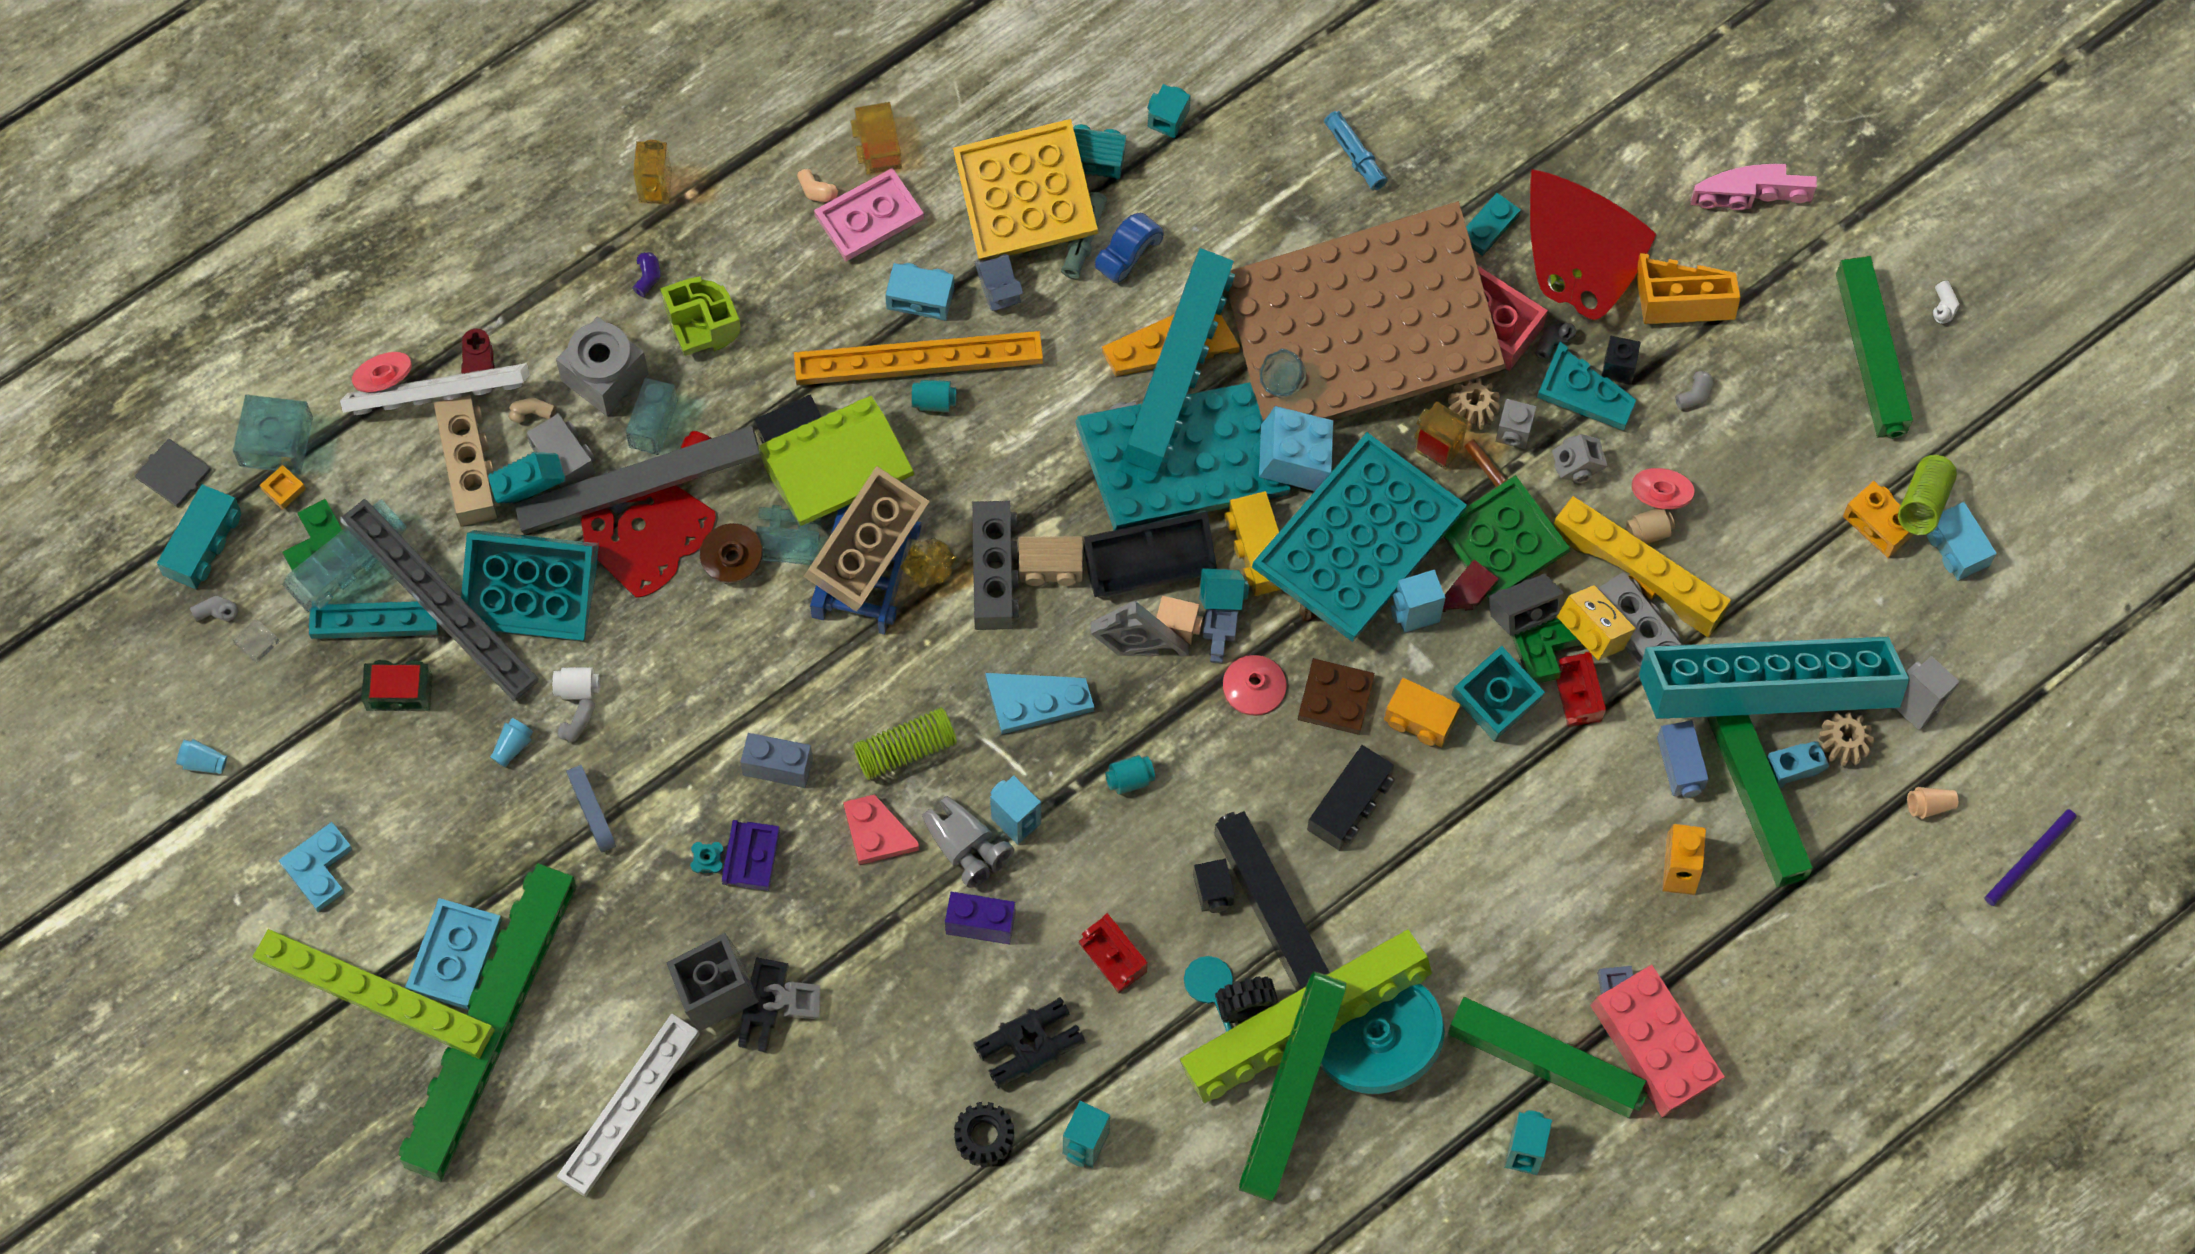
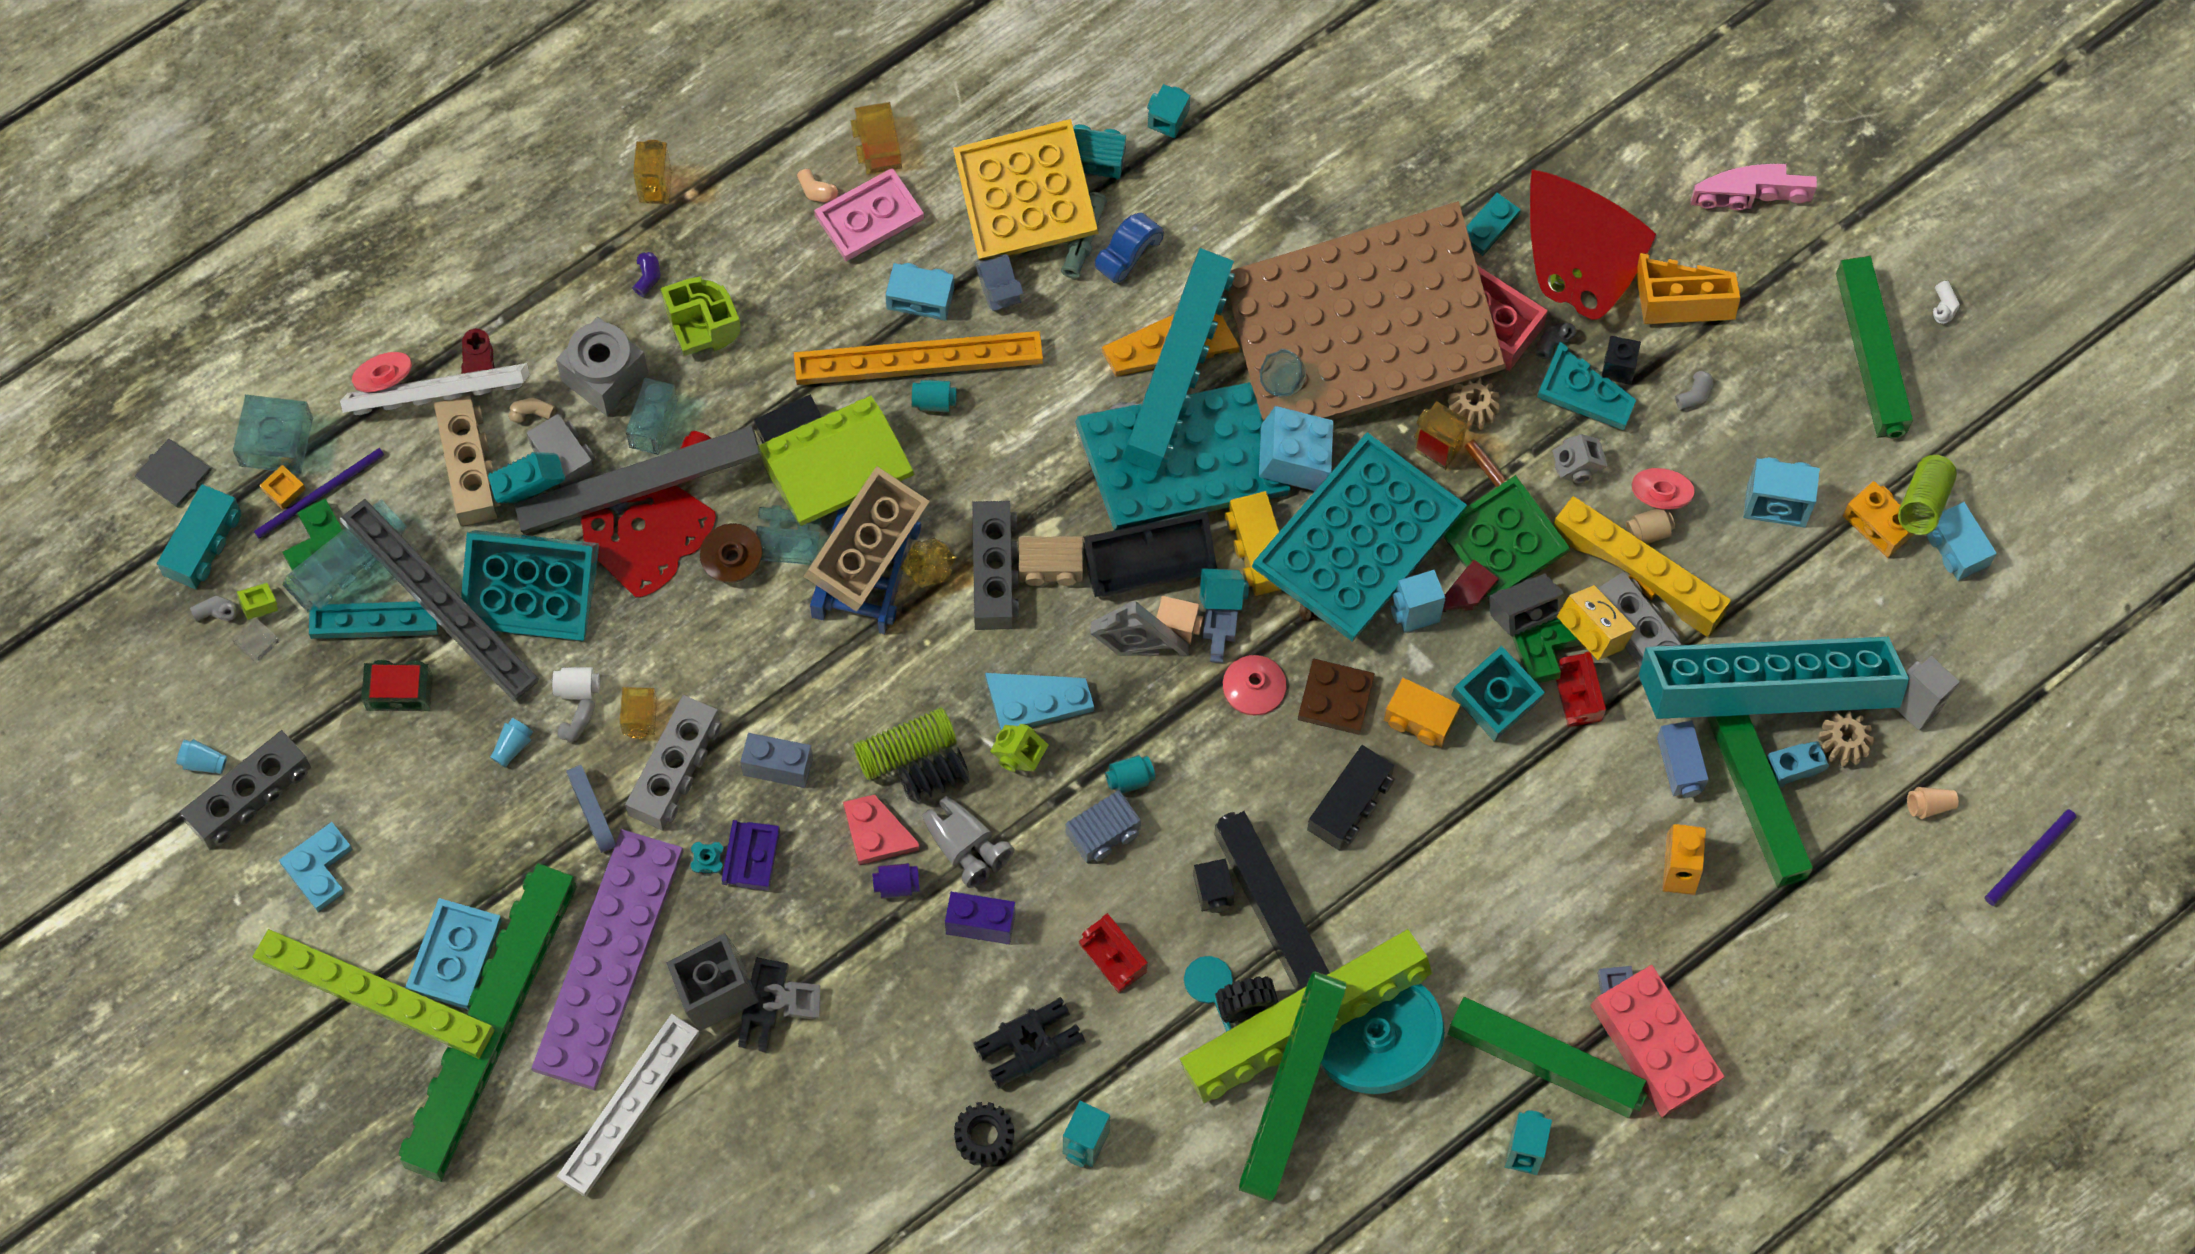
(251, 772): none -> dark grey brick
(257, 601): none -> lime plate
(318, 493): none -> dark purple axle
(607, 960): none -> medium lavender plate
(638, 712): none -> clear yellow brick
(688, 717): none -> light grey brick
(896, 880): none -> dark purple brick
(933, 774): none -> black piece
(1015, 809): medium azure brick -> none
(1018, 748): none -> lime brick
(1103, 827): none -> sand blue brick
(1362, 159): dark azure pin -> none
(1515, 424): light grey brick -> none
(1781, 492): none -> medium azure brick

